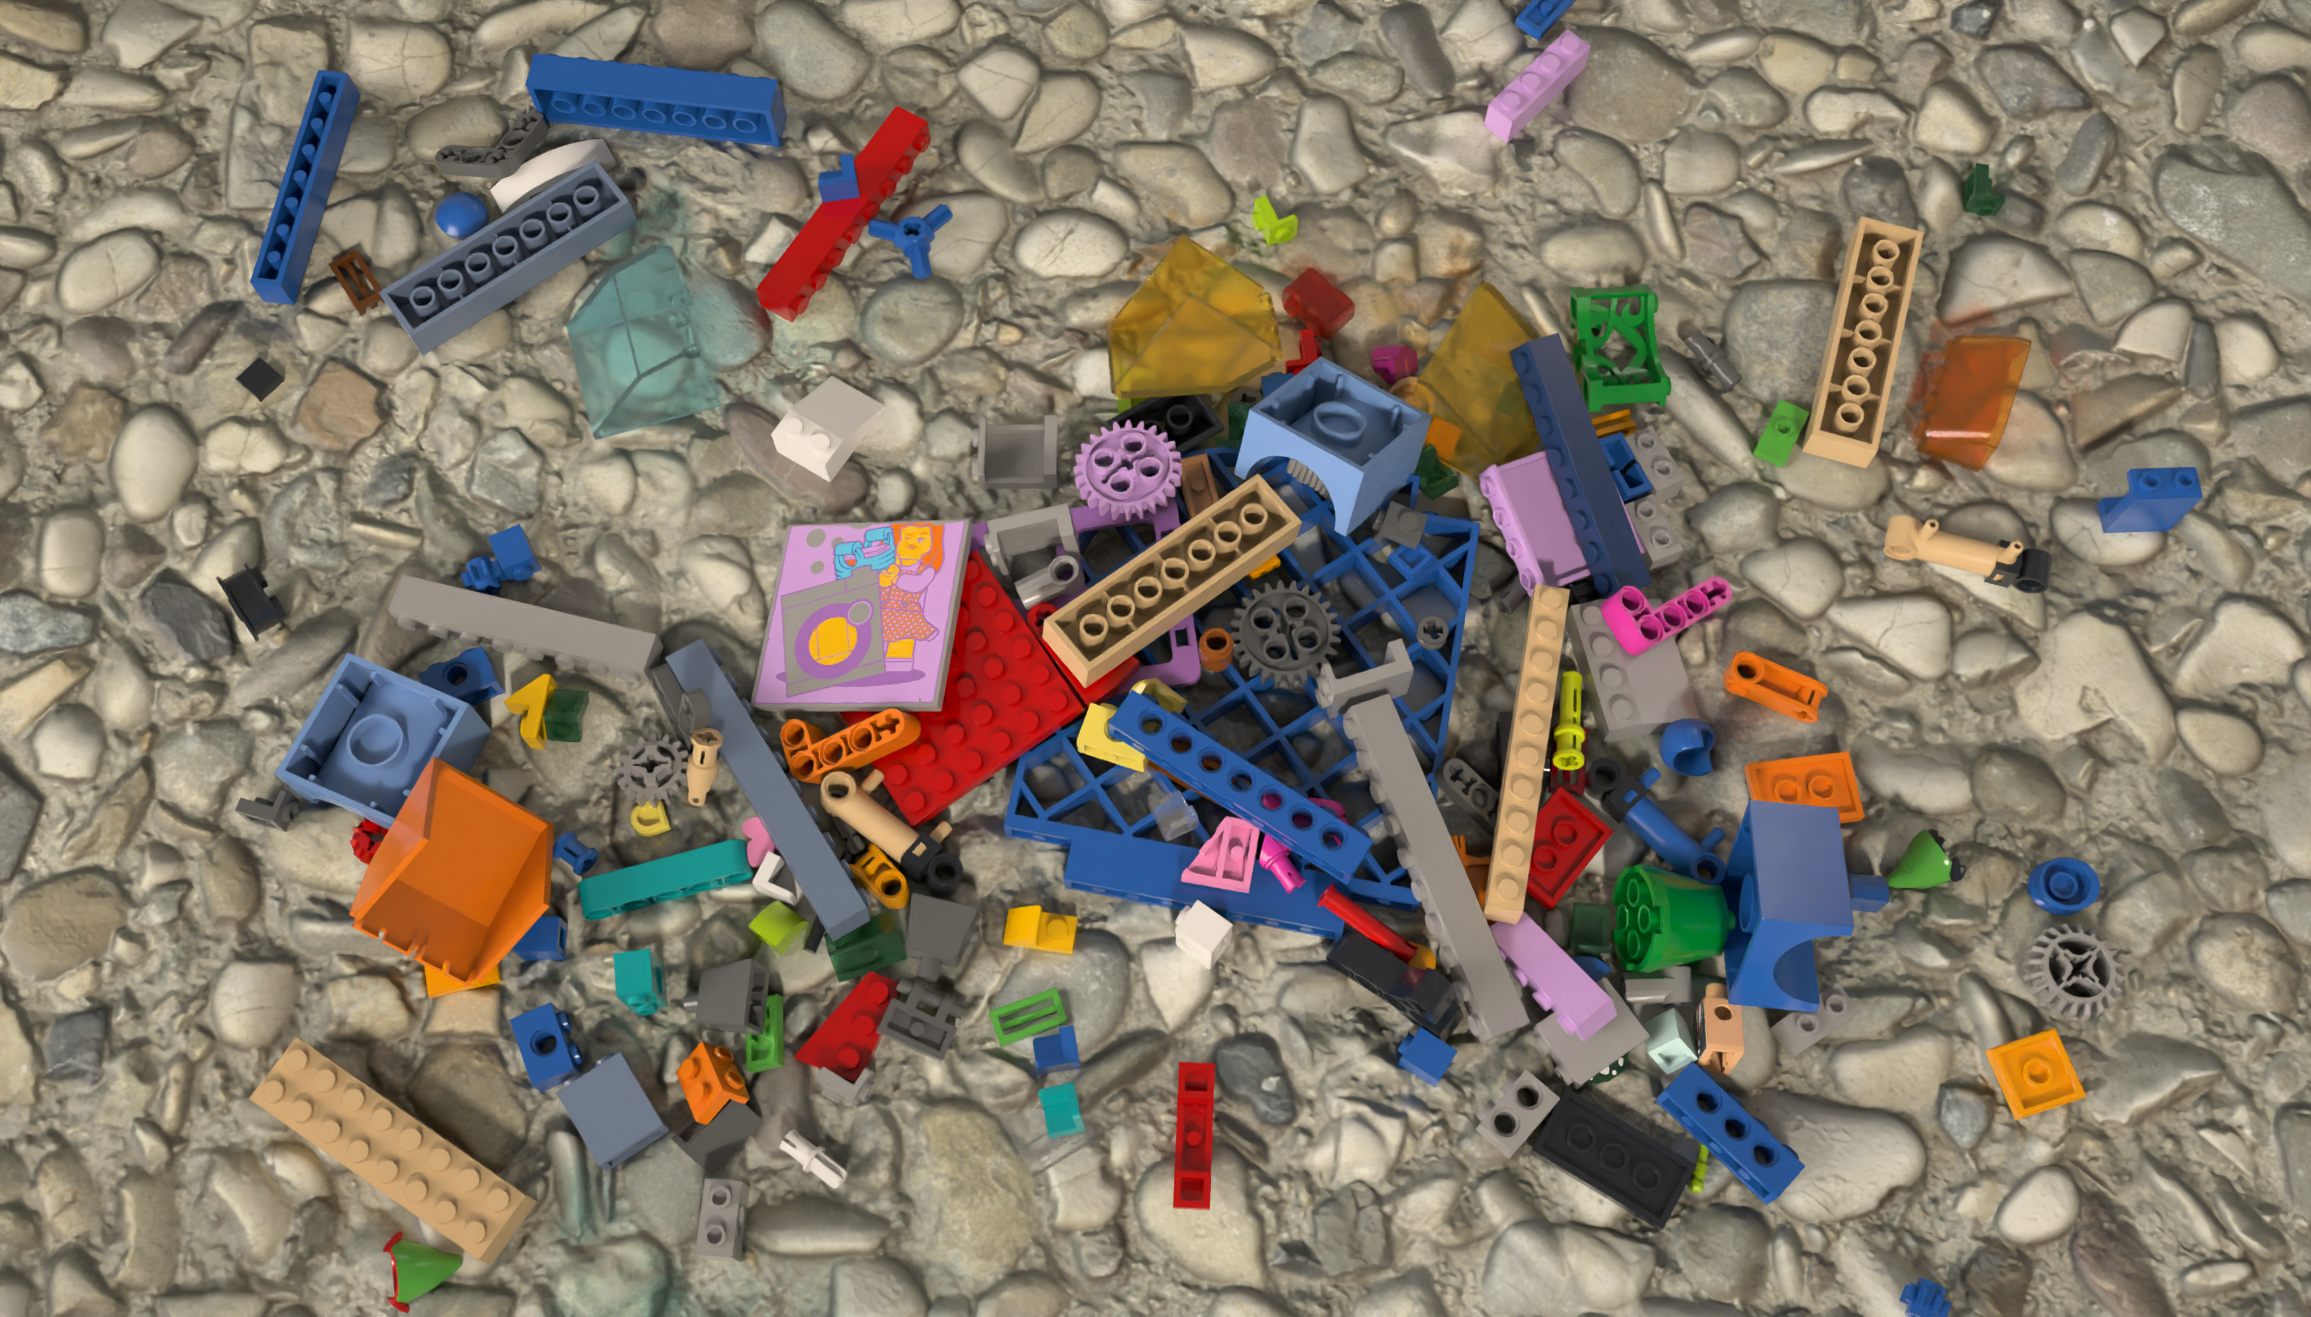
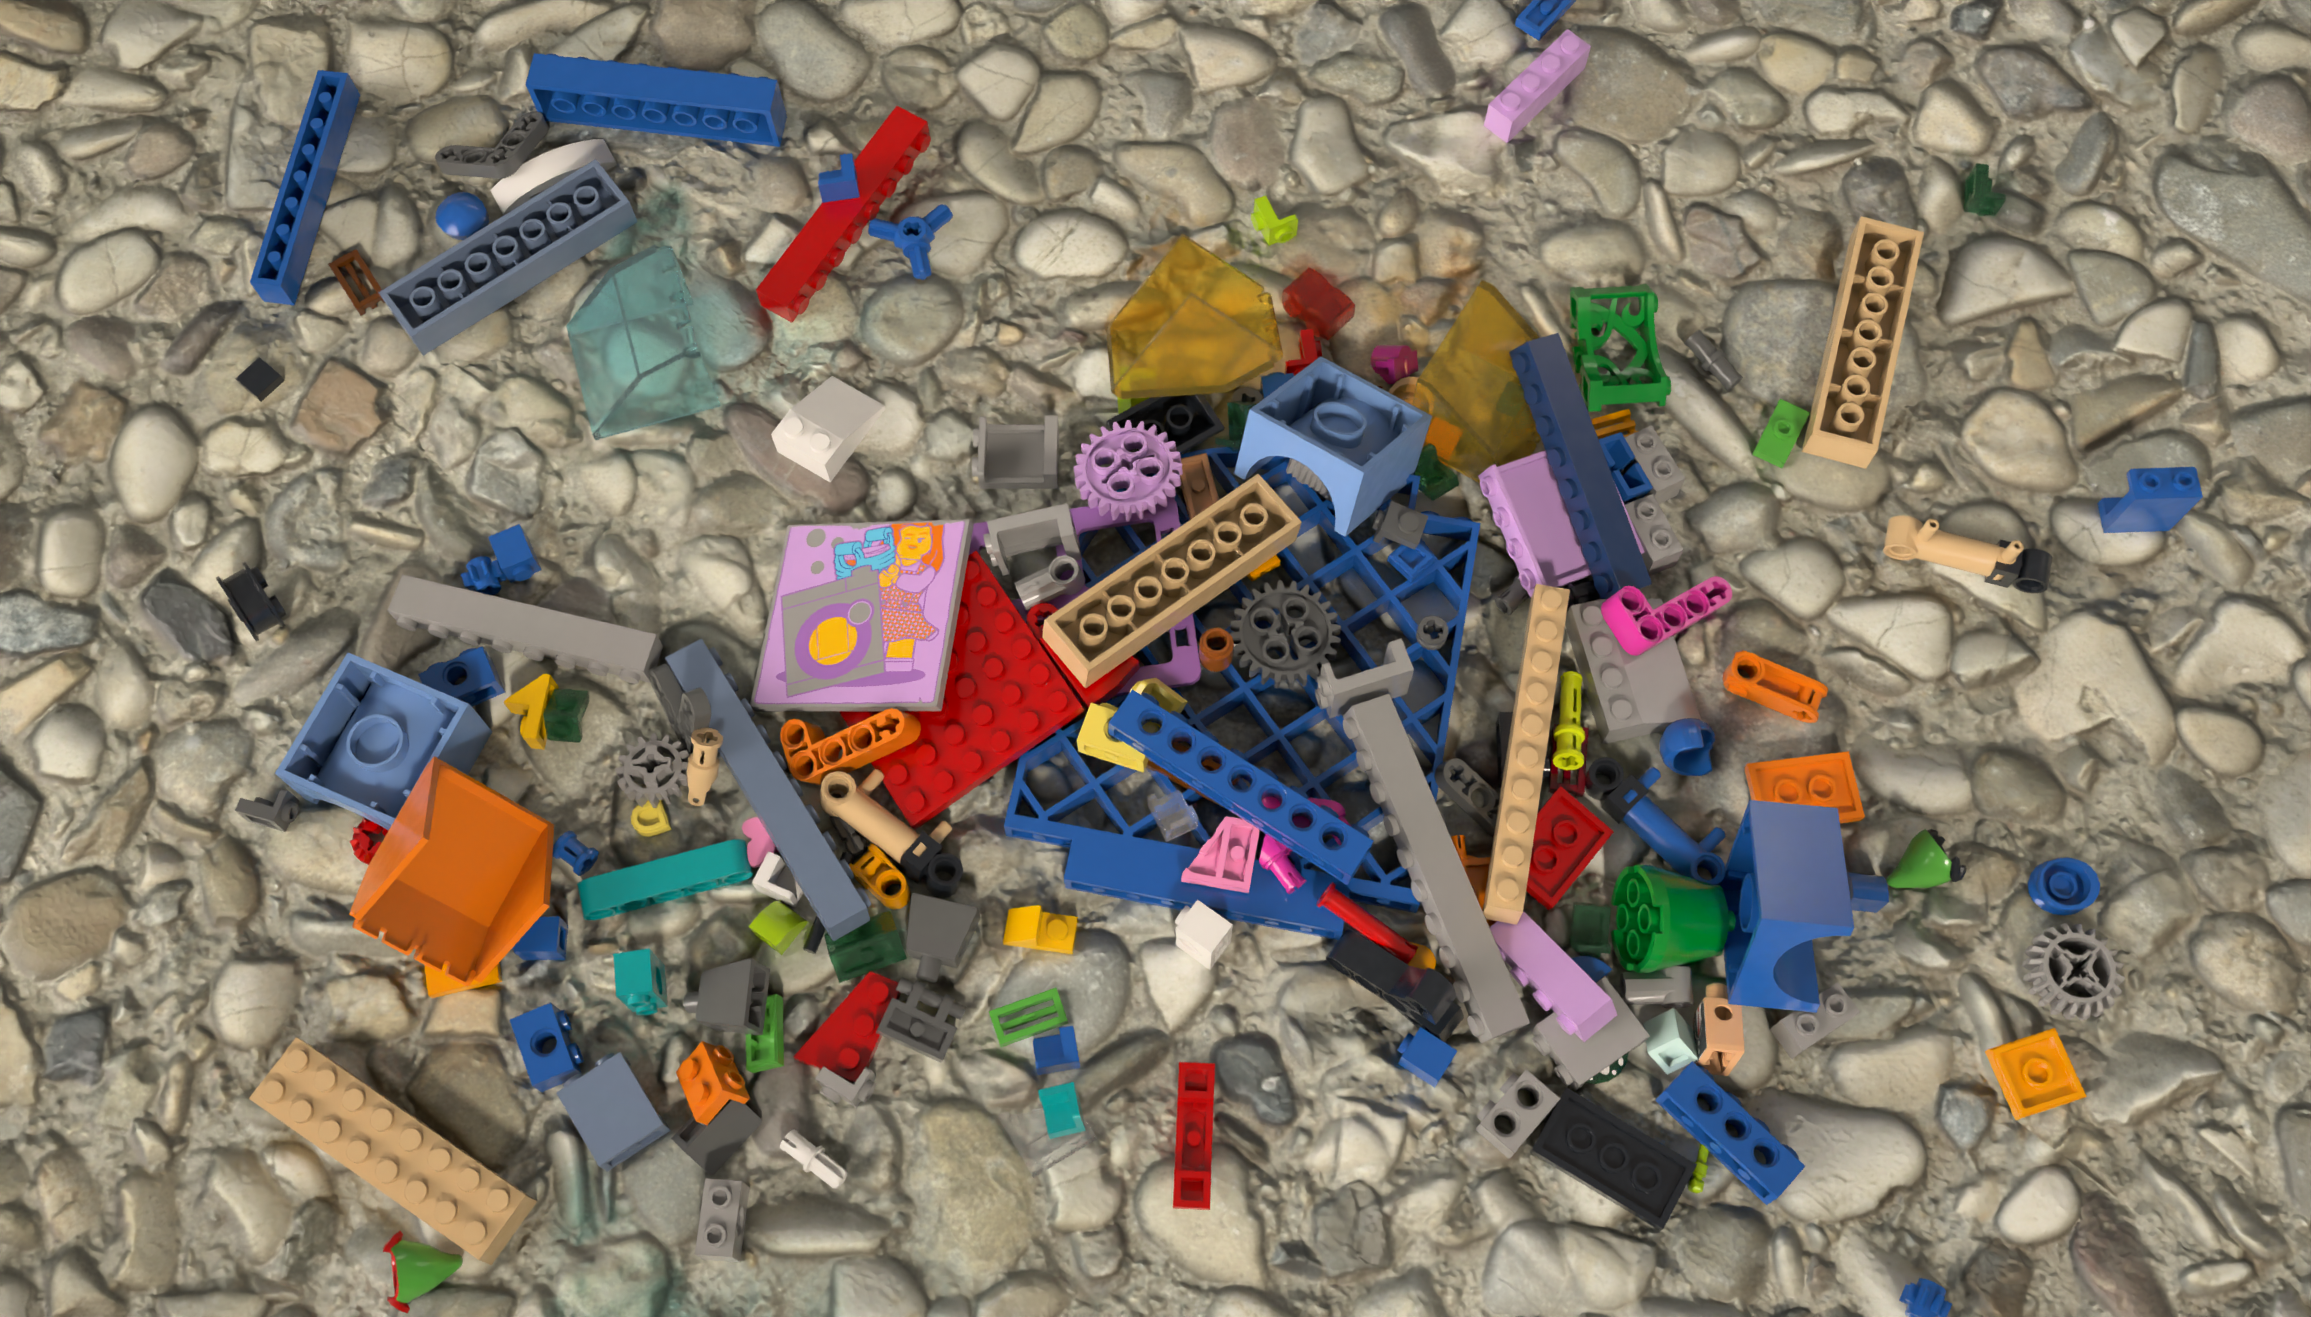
(1972, 398): clear orange windscreen -> none

